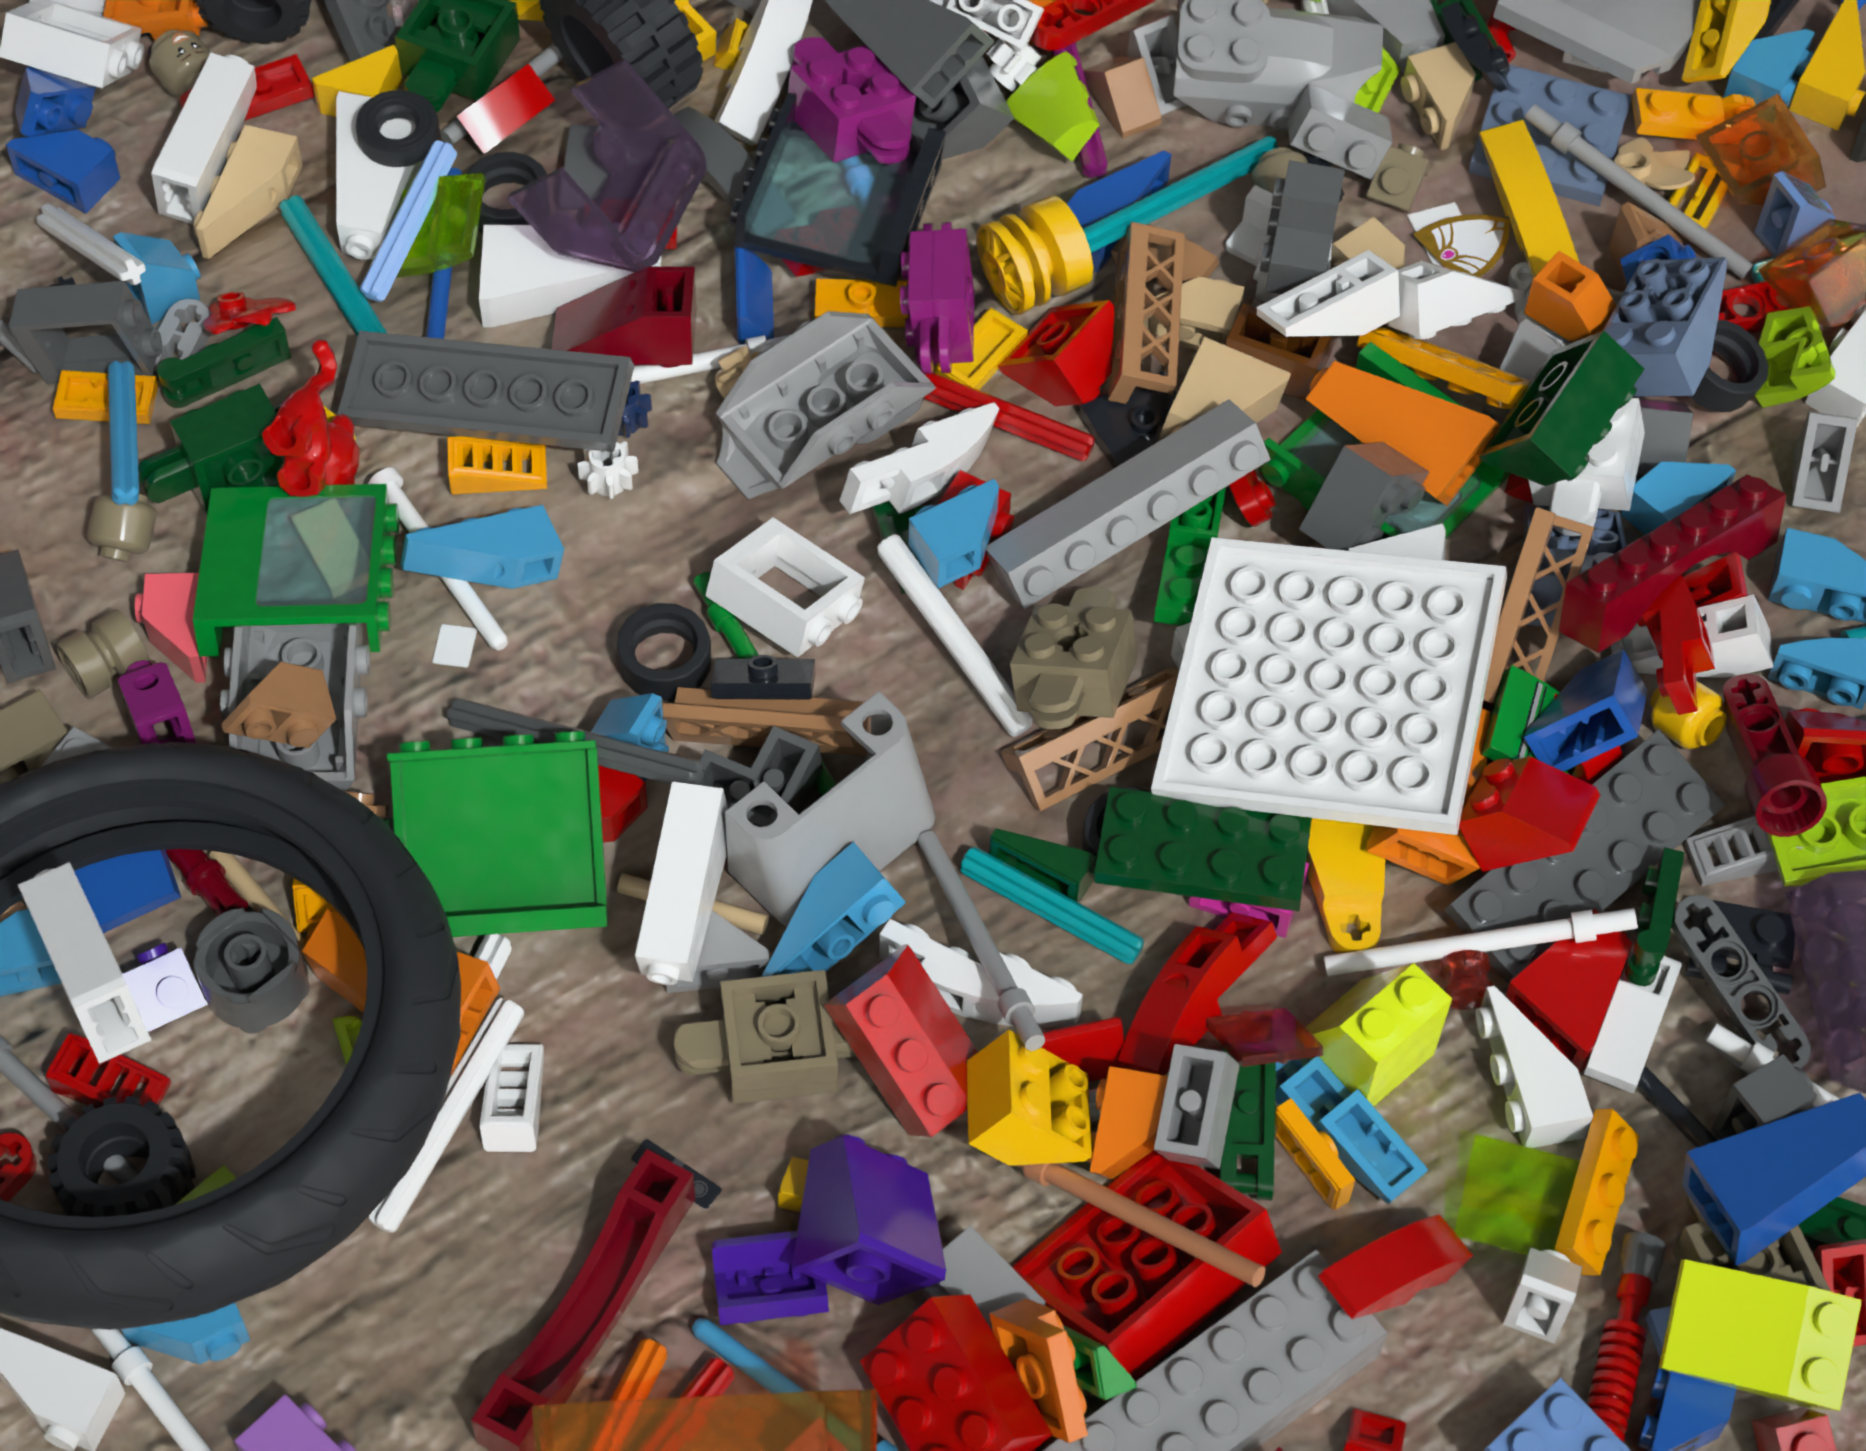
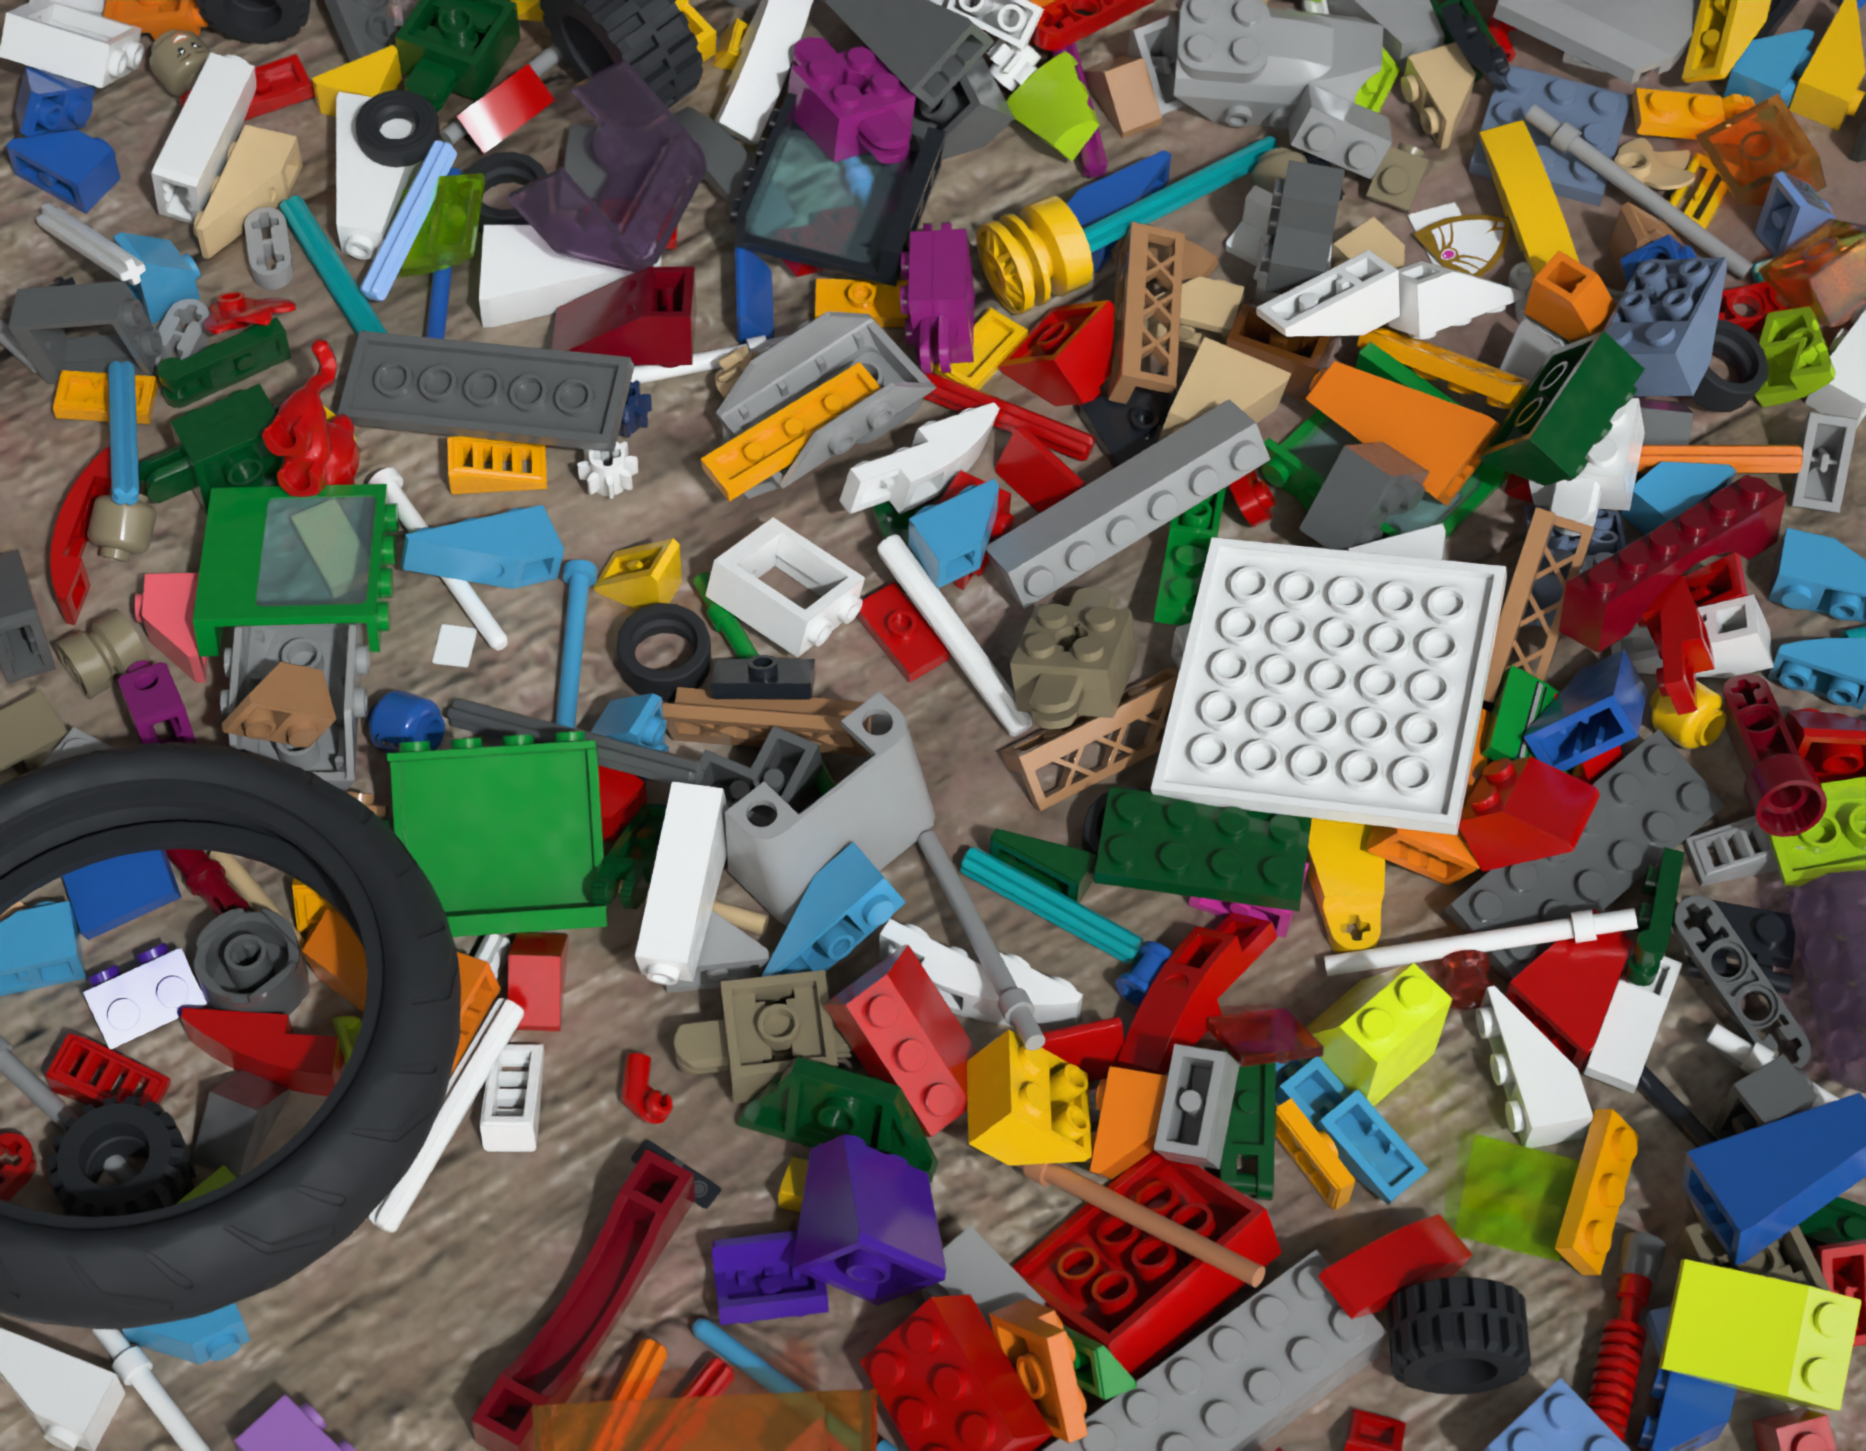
(70, 536): none -> red slope
(84, 962): white slope -> none
(238, 1122): none -> flat silver slope
(267, 1048): none -> red slope
(276, 247): none -> light grey beam
(404, 718): none -> blue head
(538, 979): none -> slope
(579, 577): none -> dark azure bar
(631, 860): none -> dark green hinge
(639, 1095): none -> red arm
(642, 574): none -> yellow slope
(784, 434): none -> light orange plate
(818, 1102): none -> dark green wing
(902, 632): none -> red plate
(1036, 471): none -> red slope
(1136, 983): none -> blue bush
(1458, 1335): none -> black tyre
(1543, 1294): white slope -> none
(1741, 457): none -> orange axle

